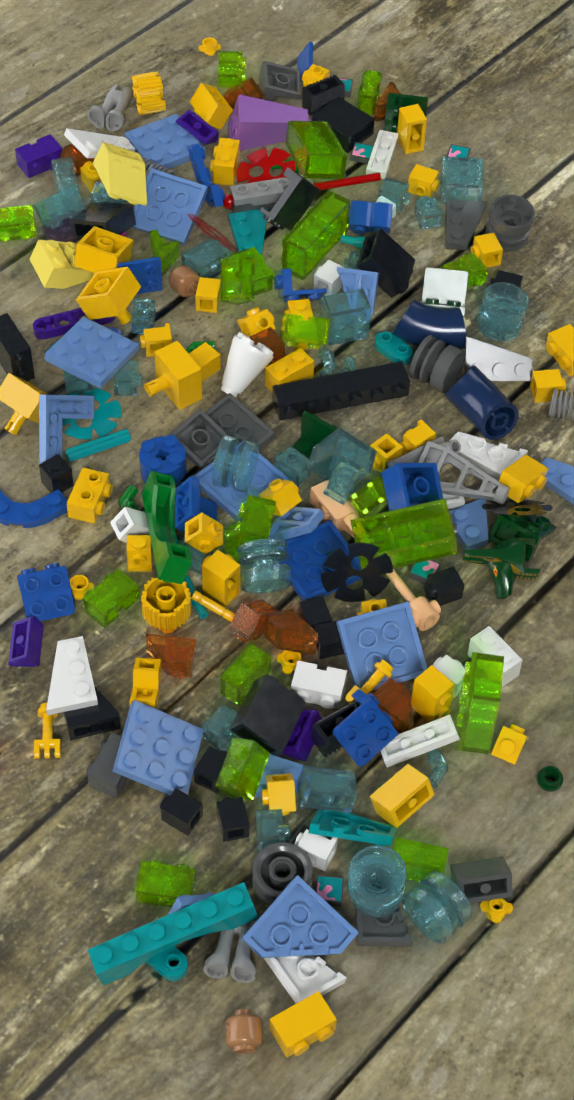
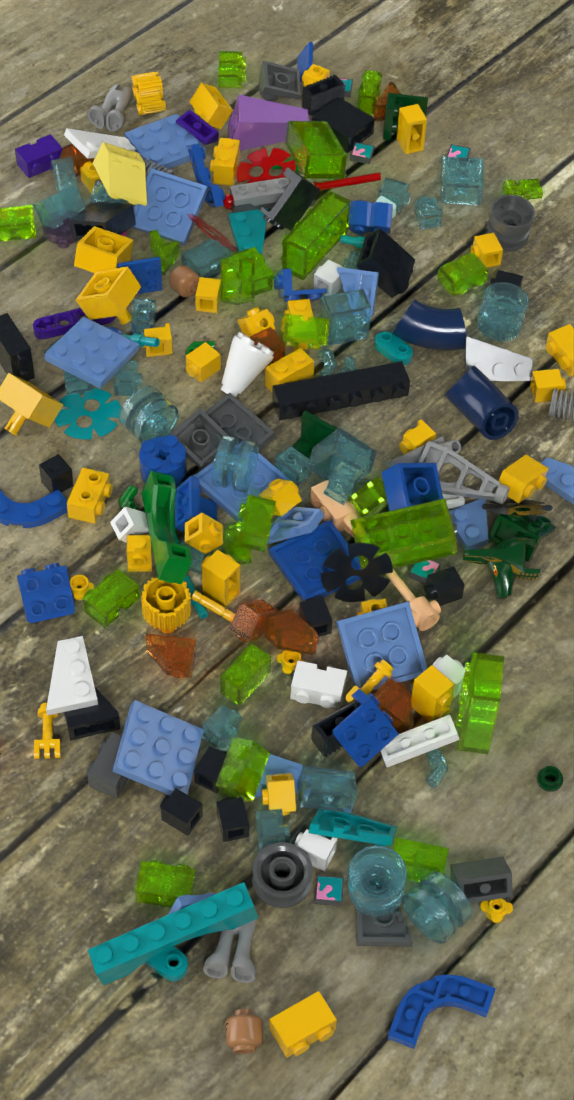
(26, 643): dark purple slope -> none
(51, 411): medium blue plate -> none
(55, 264): light yellow slope -> none
(97, 445): teal axle -> none
(142, 340): none -> teal bar
(146, 681): yellow brick -> none
(148, 414): none -> clear light blue wheel
(176, 376): yellow brick -> none
(209, 46): yellow plate -> none
(245, 88): clear orange slope -> none
(264, 565): clear light blue wheel -> none
(268, 714): black brick -> none
(299, 925): medium blue plate -> none
(300, 741): dark purple slope -> none
(305, 975): white wing -> none
(329, 640): black brick -> none
(382, 153): white plate -> none
(387, 450): yellow brick -> none
(402, 795): yellow brick -> none
(423, 181): yellow brick -> none
(434, 994): none -> blue plate
(437, 364): dark grey wheel -> none
(445, 288): bracket -> none
(461, 222): dark grey wing -> none
(487, 456): white wing -> none
(491, 643): white brick -> none
(510, 743): yellow bracket -> none
(526, 188): none -> clear neon green plate

